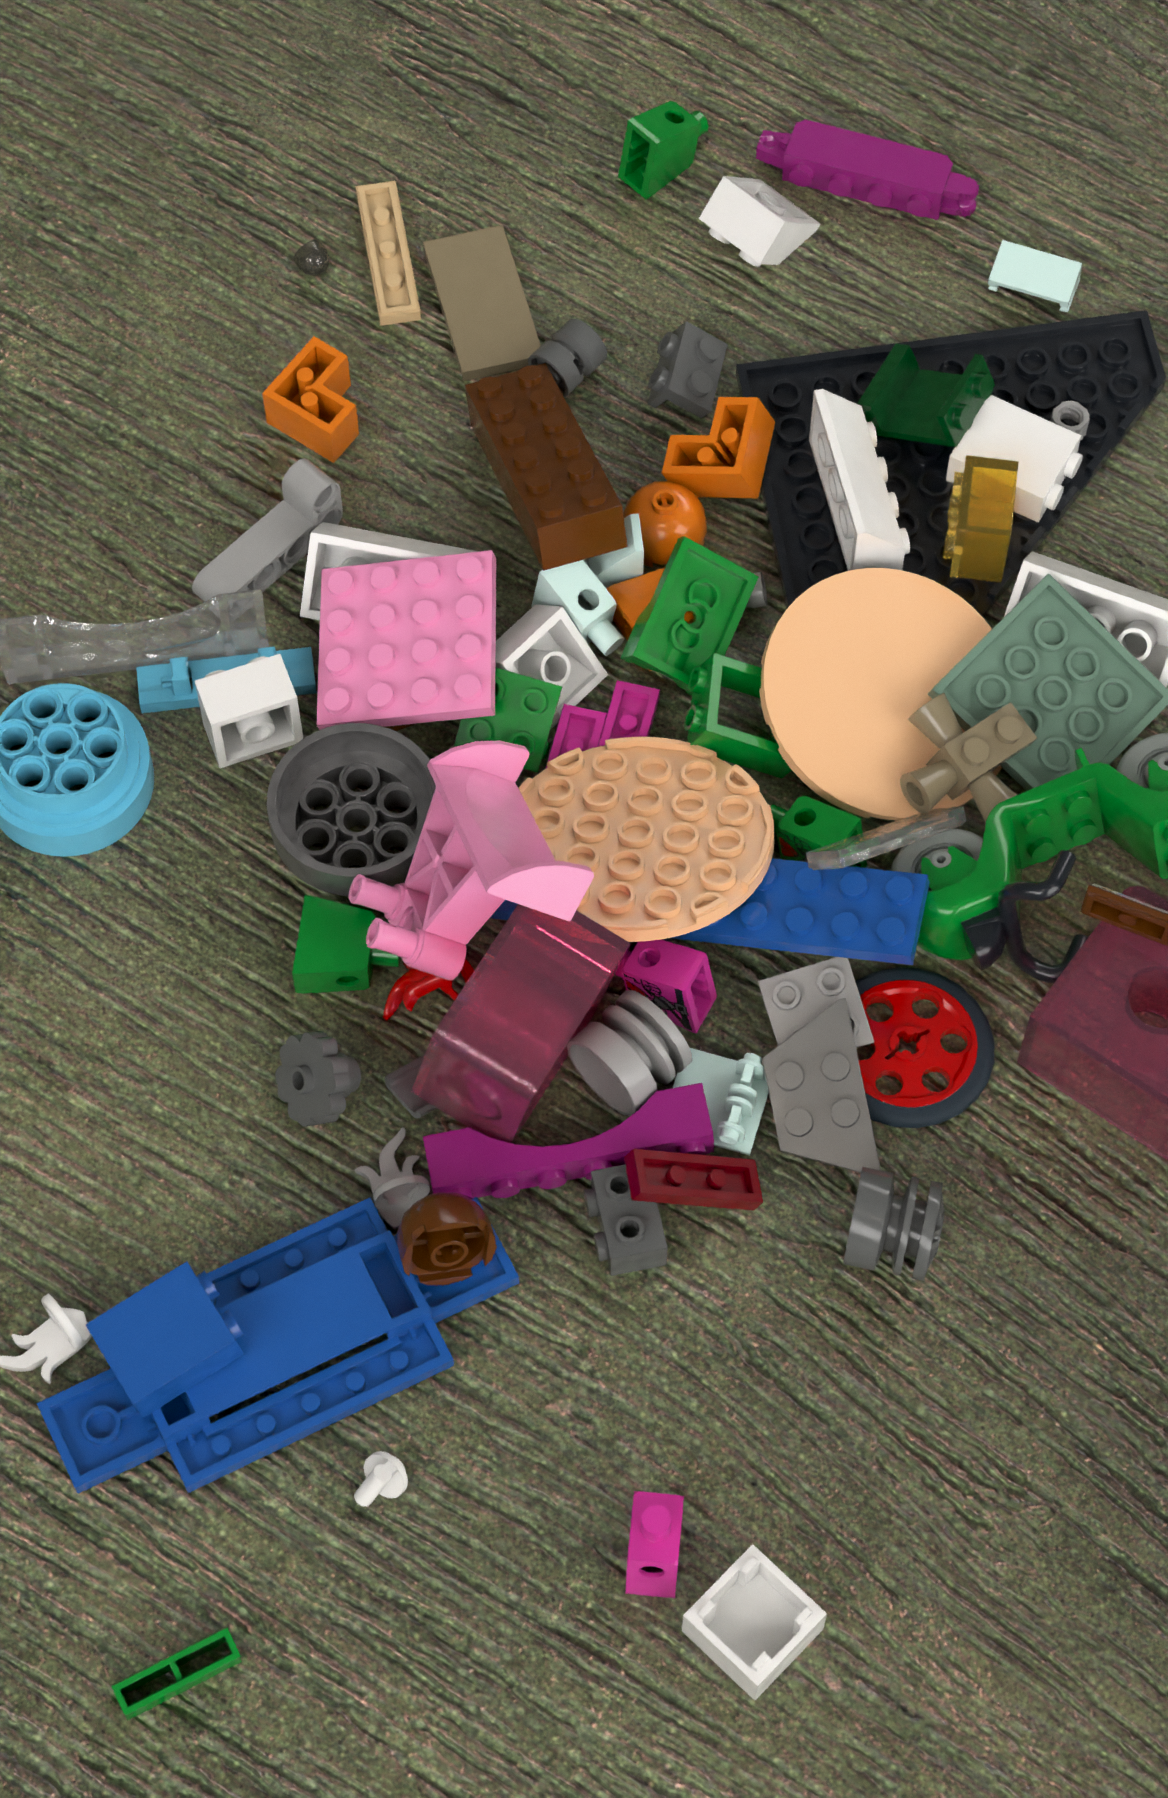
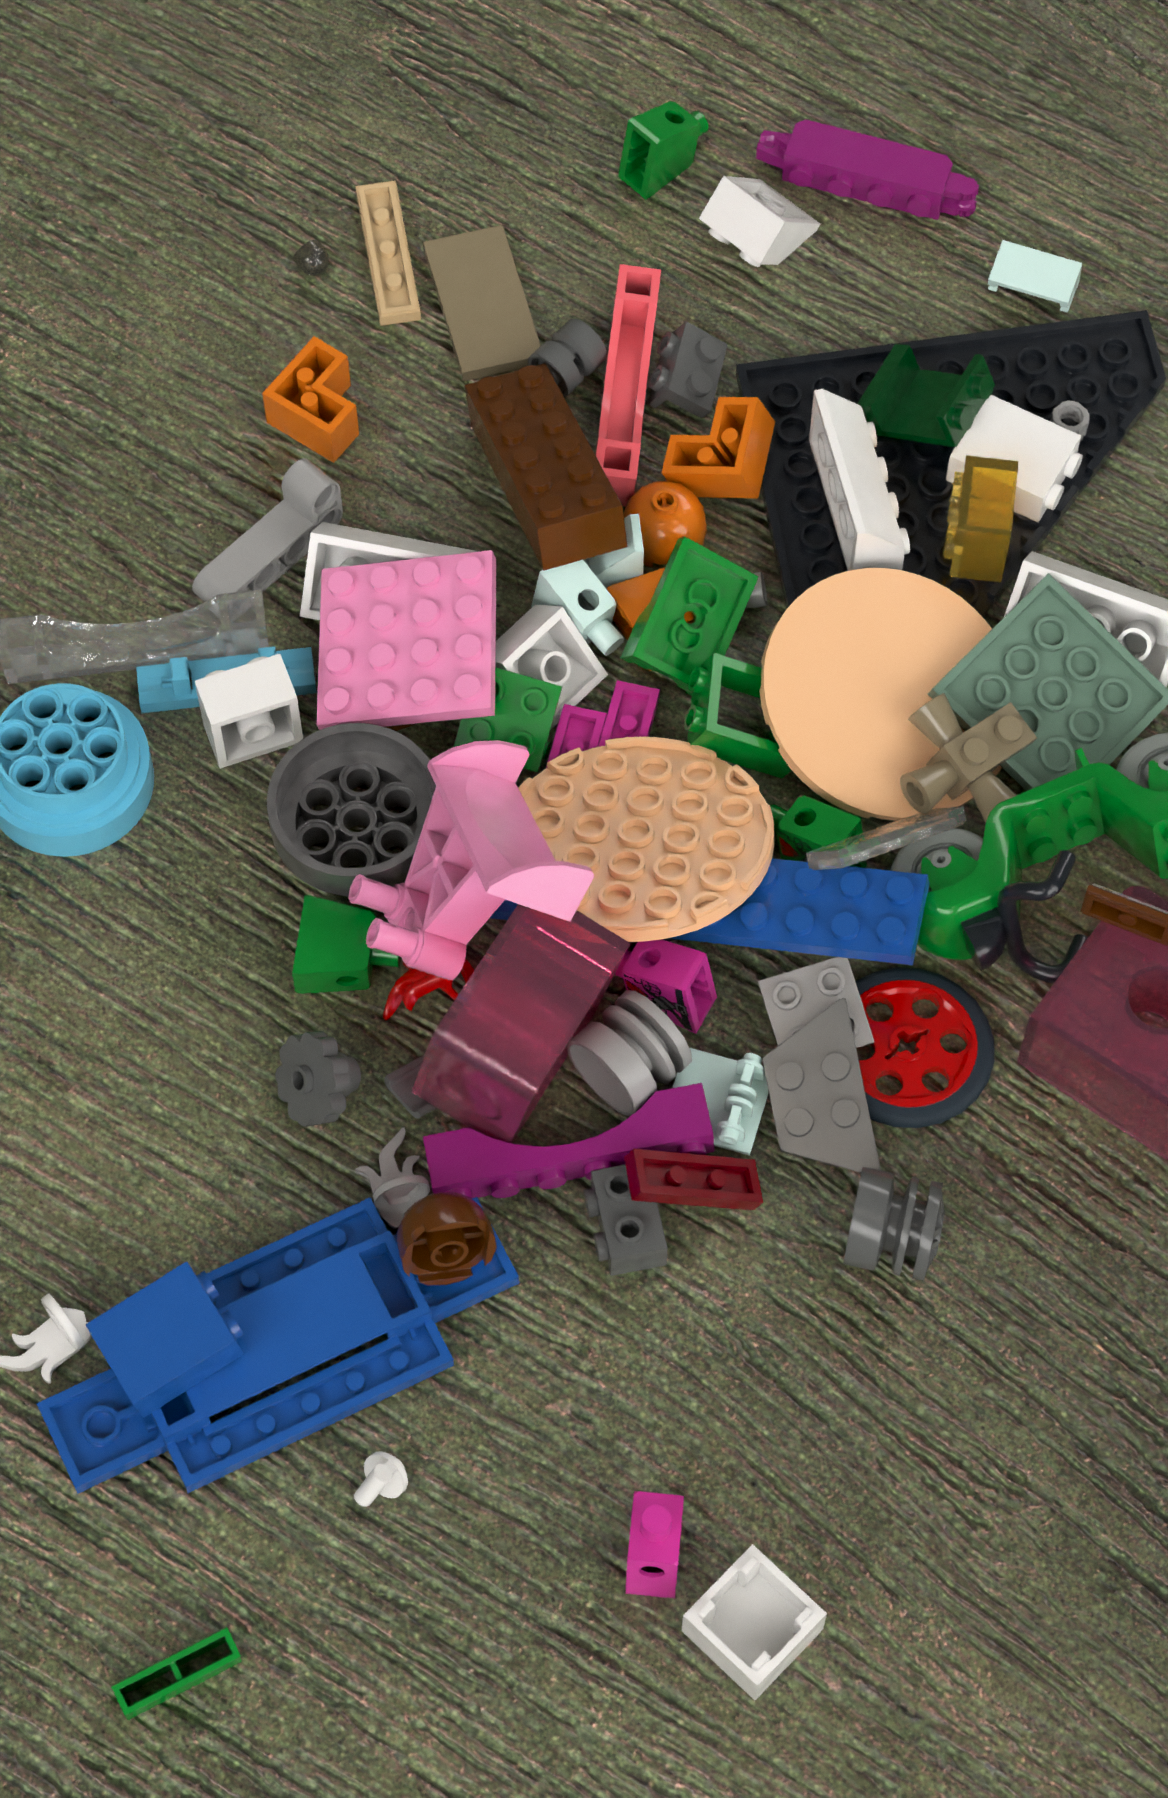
(627, 377): none -> coral arch

